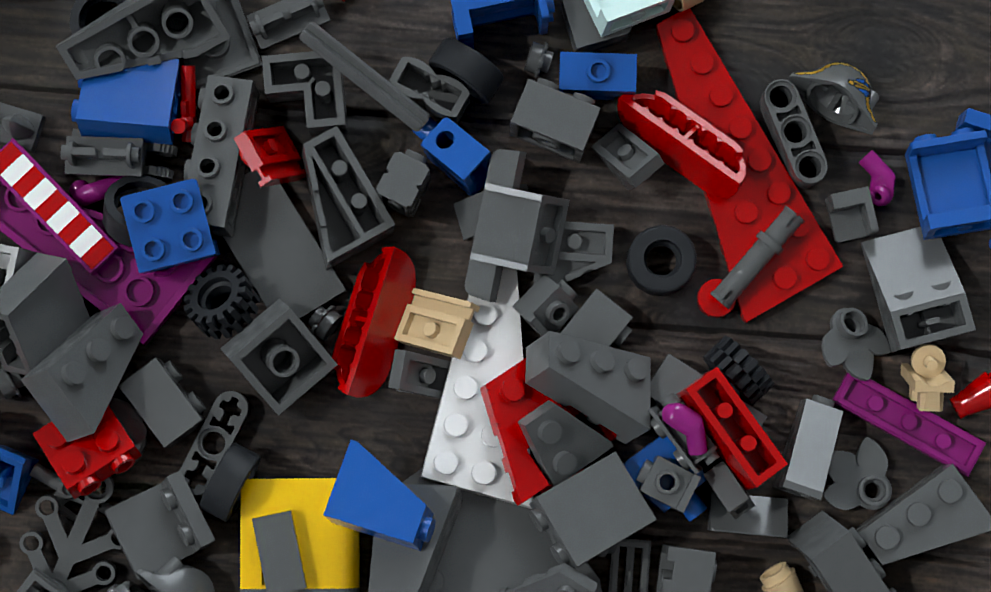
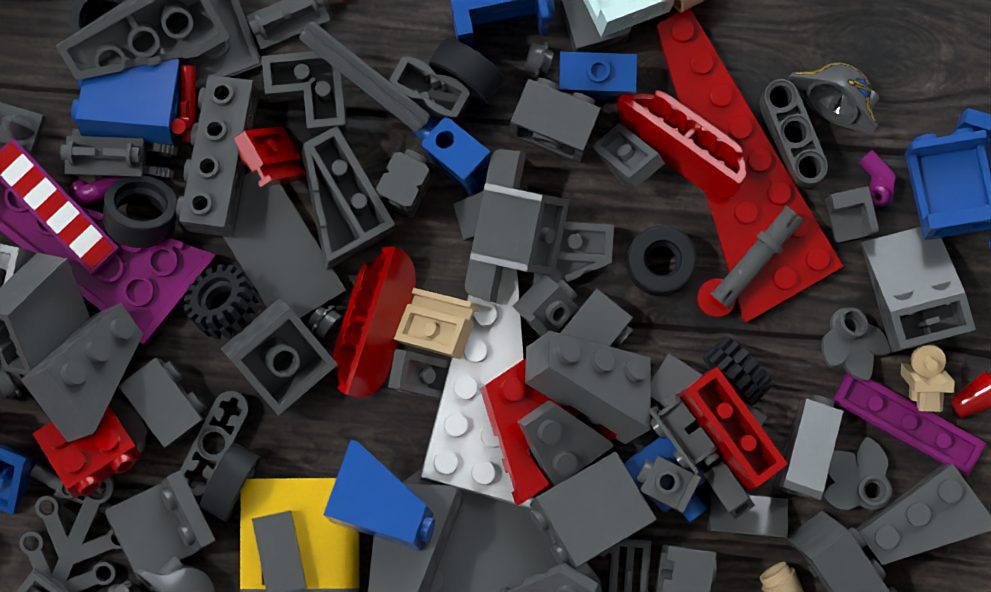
(168, 226): blue bracket -> none
(688, 423): magenta arm -> none

